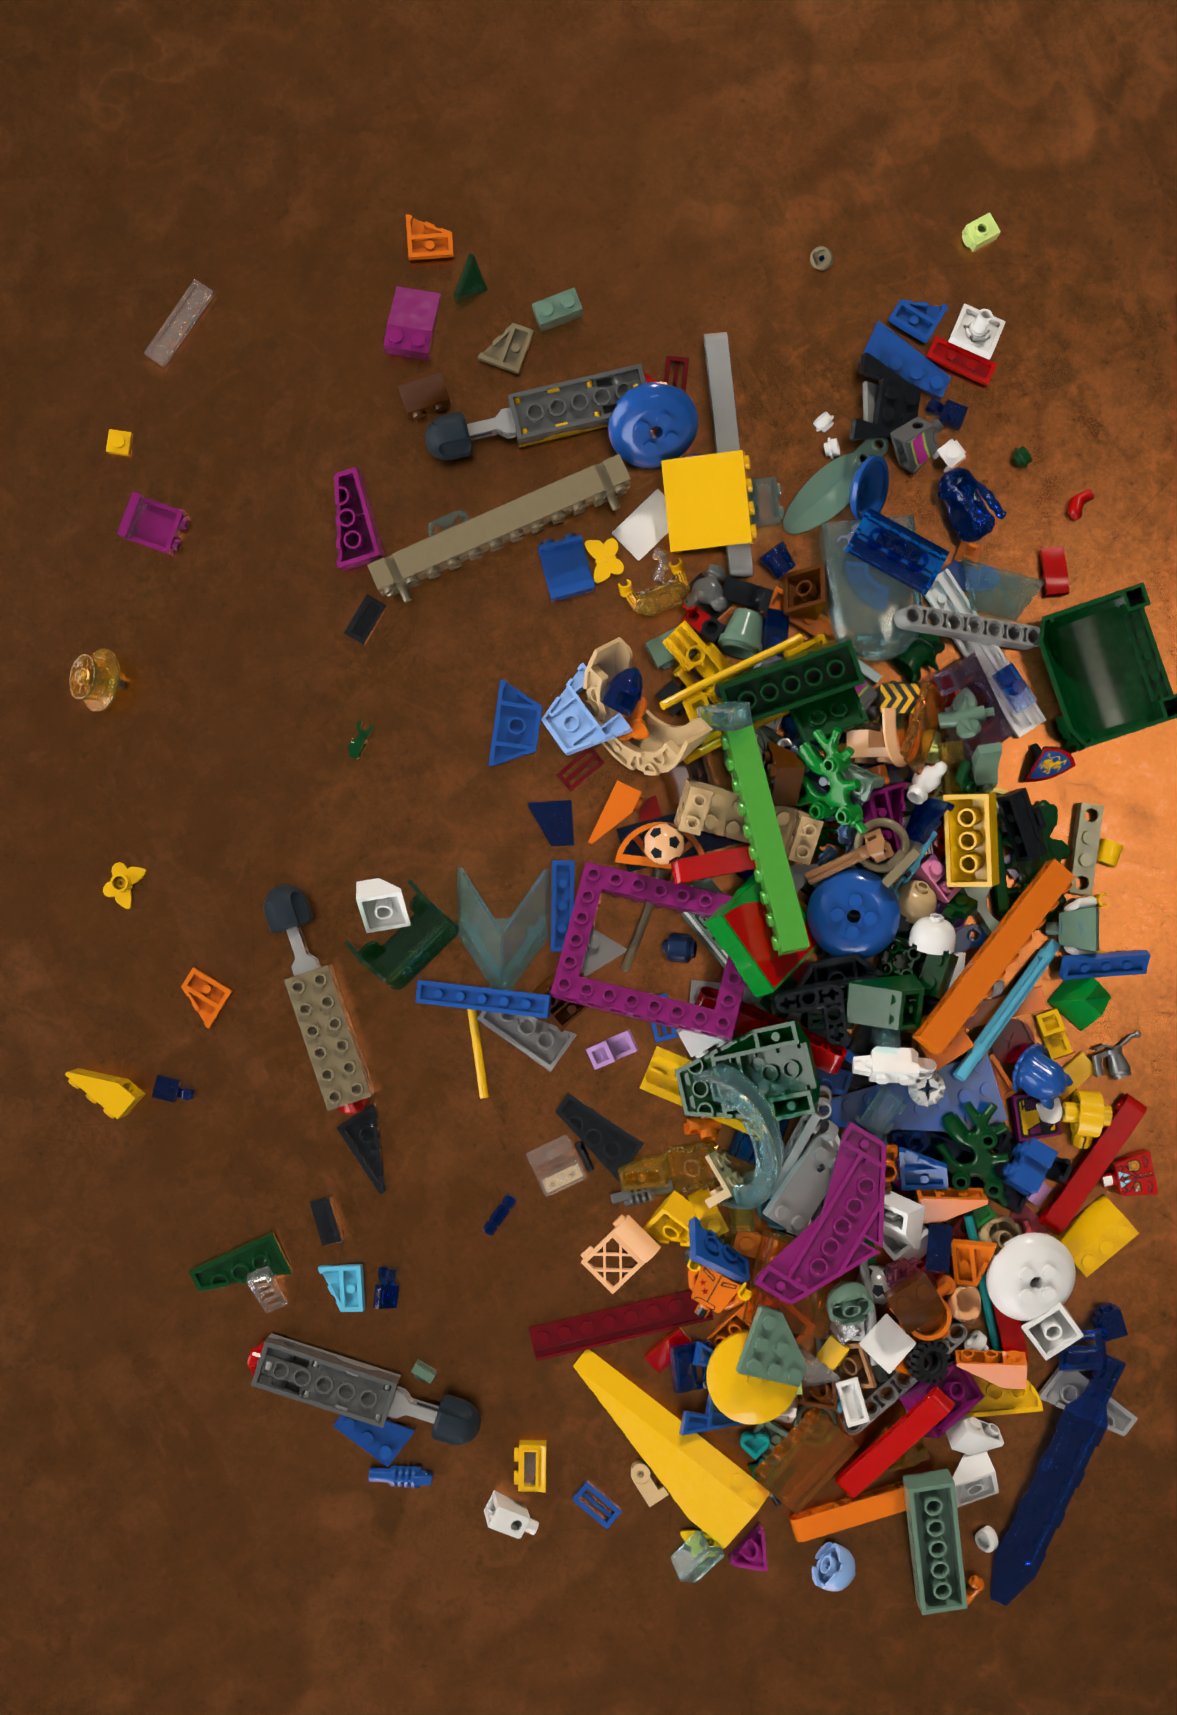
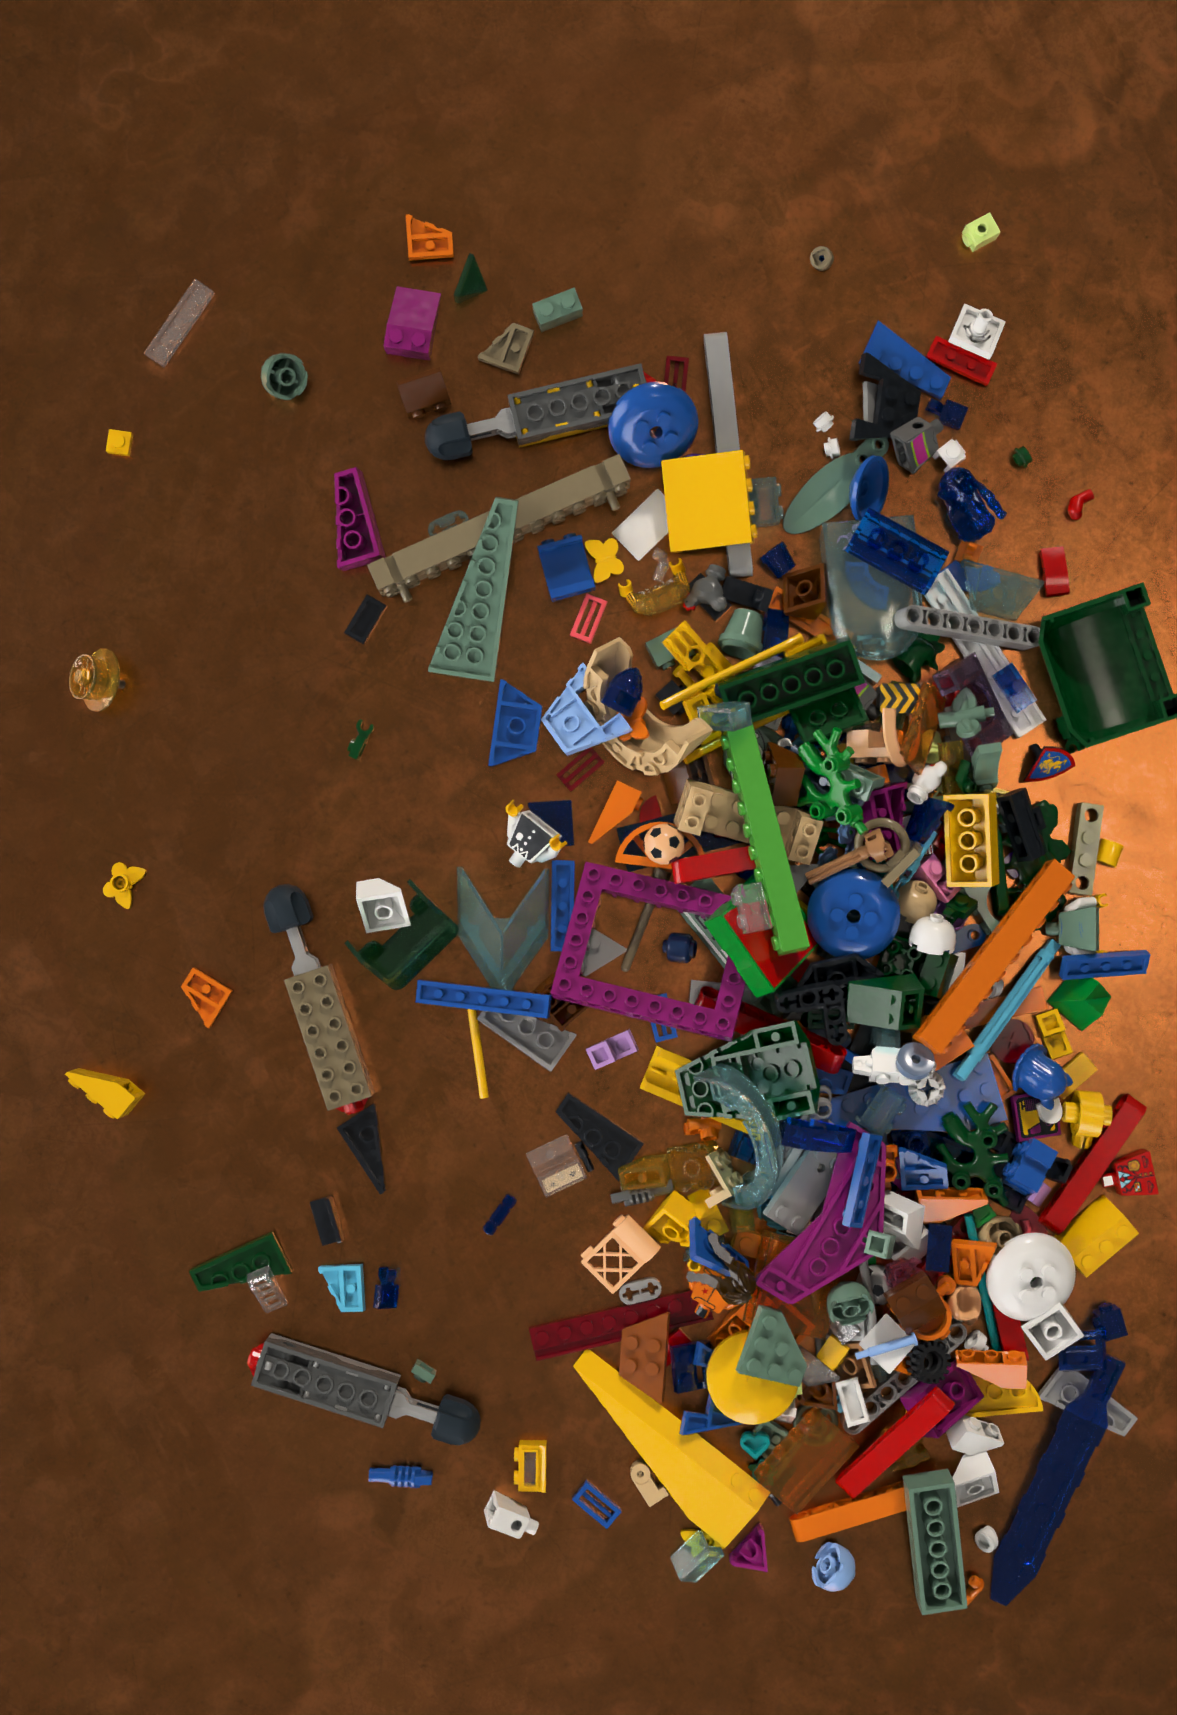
(153, 524): magenta panel -> none
(169, 1089): clear blue plate -> none
(284, 376): none -> sand green cylinder
(379, 1442): blue wing -> none
(475, 622): none -> sand green wing
(530, 837): none -> torso
(581, 636): none -> coral tile
(640, 1296): none -> light grey beam
(645, 1355): none -> dark orange wing
(698, 1044): white slope -> none
(704, 625): leg -> none
(733, 1289): none -> dark brown hair
(751, 908): none -> clear bracket
(818, 1136): none -> clear blue slope
(862, 1180): none -> blue plate
(880, 1244): none -> sand green slope
(888, 1346): none -> light blue piece
(913, 1070): none -> sand blue piece
(917, 318): blue wing -> none
(1117, 1062): flat silver piece -> none

